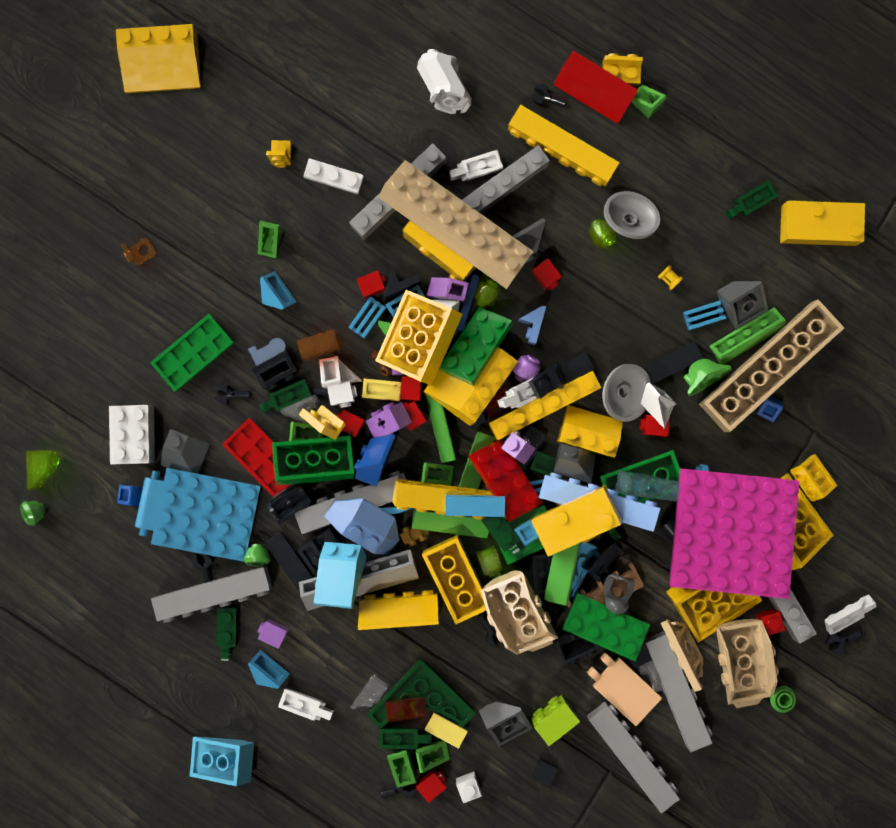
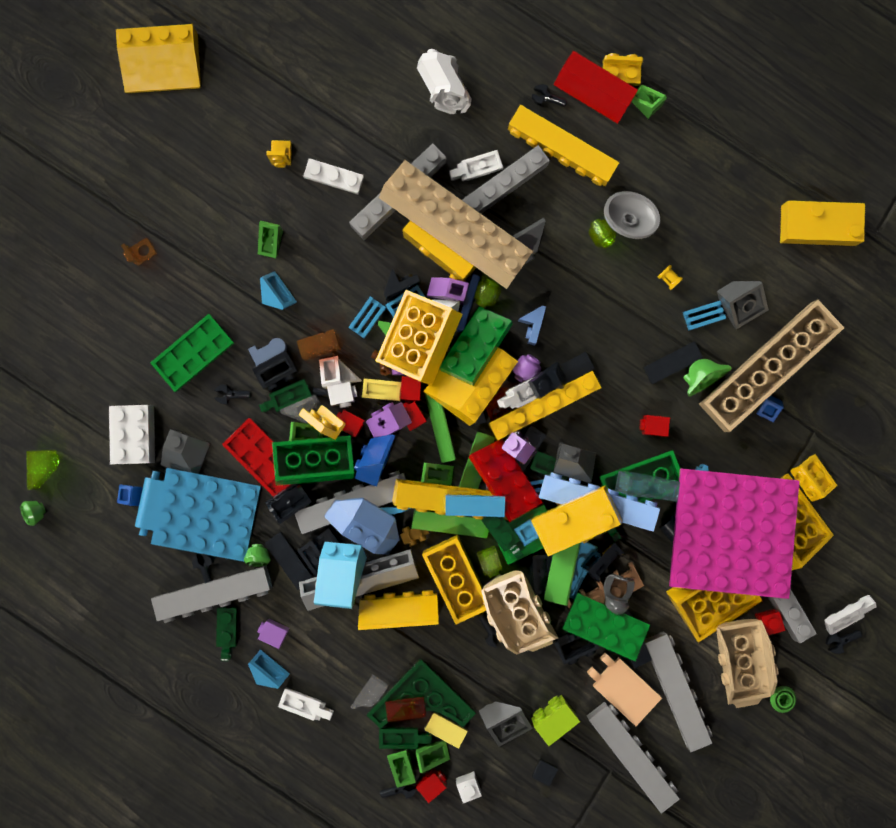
(222, 760): medium azure slope -> none
(372, 284): red brick -> none
(547, 275): red brick -> none
(590, 431): yellow slope -> none
(627, 403): light grey dish -> none
(654, 677): clear slope -> none
(657, 403): white slope -> none
(686, 650): tan wing -> none
(748, 336): bright green slope -> none
(753, 200): dark green plate -> none

